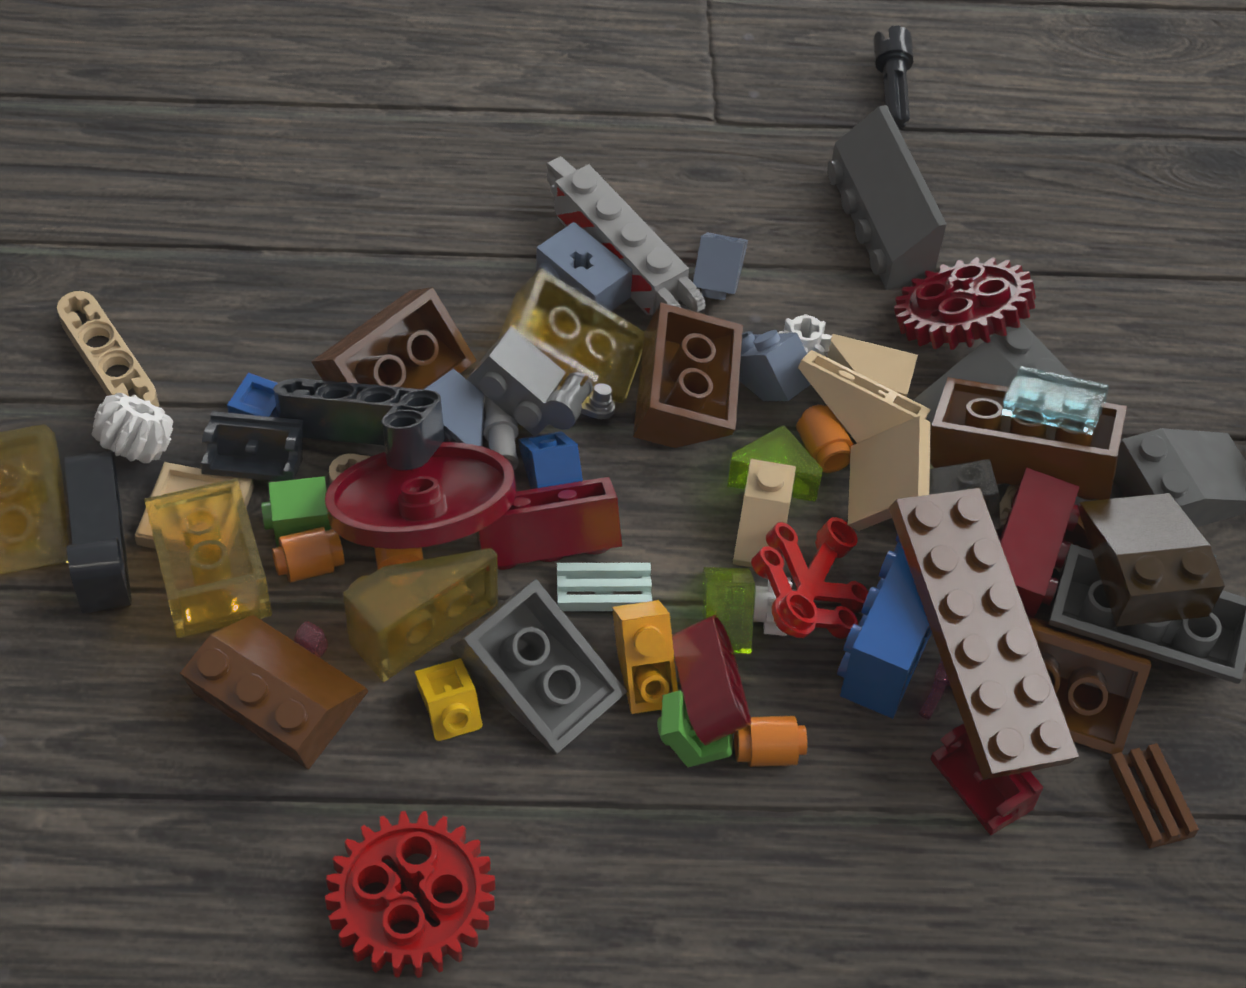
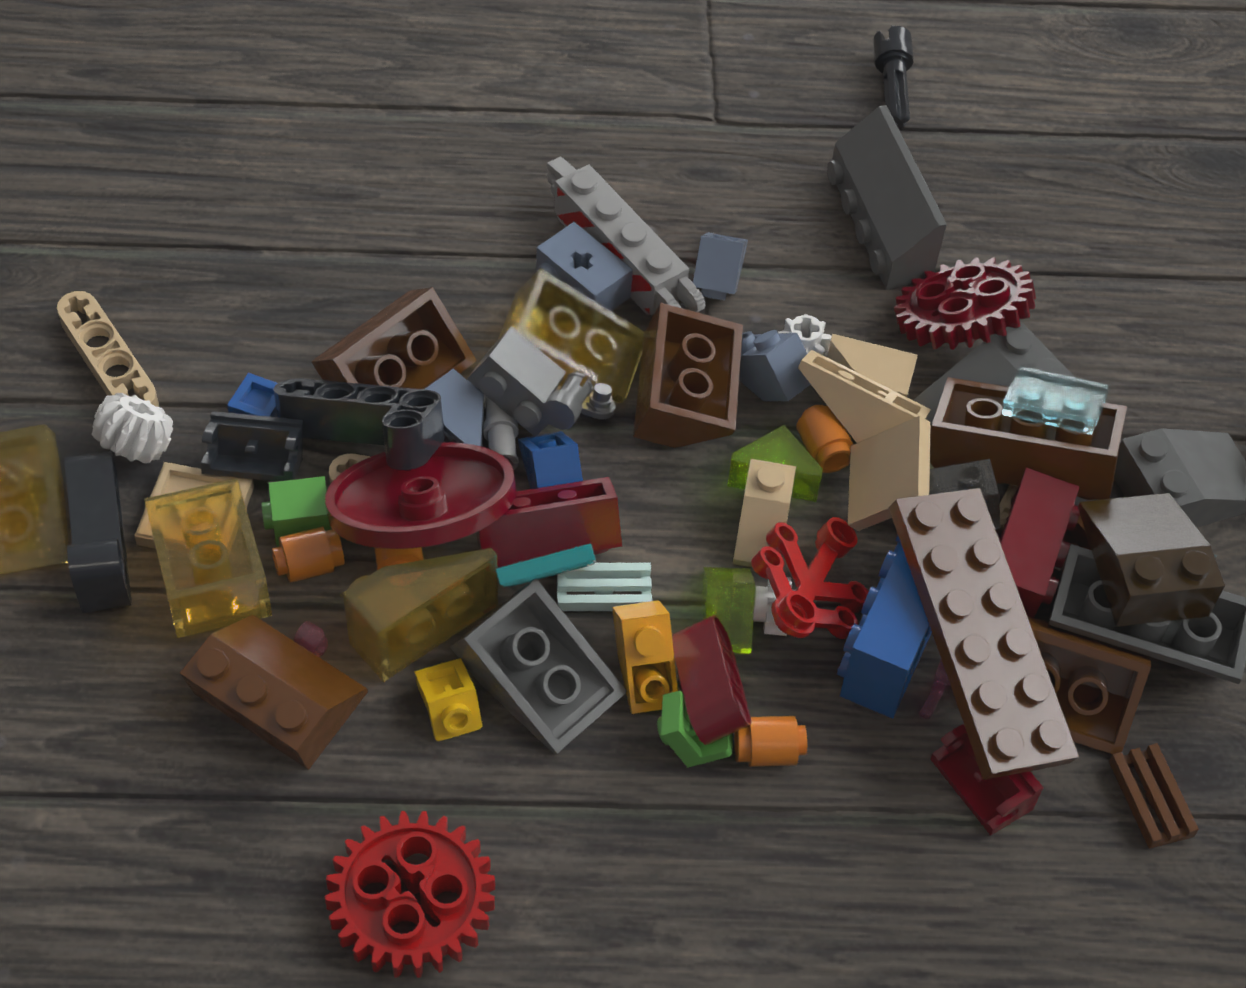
(546, 566): none -> teal tile

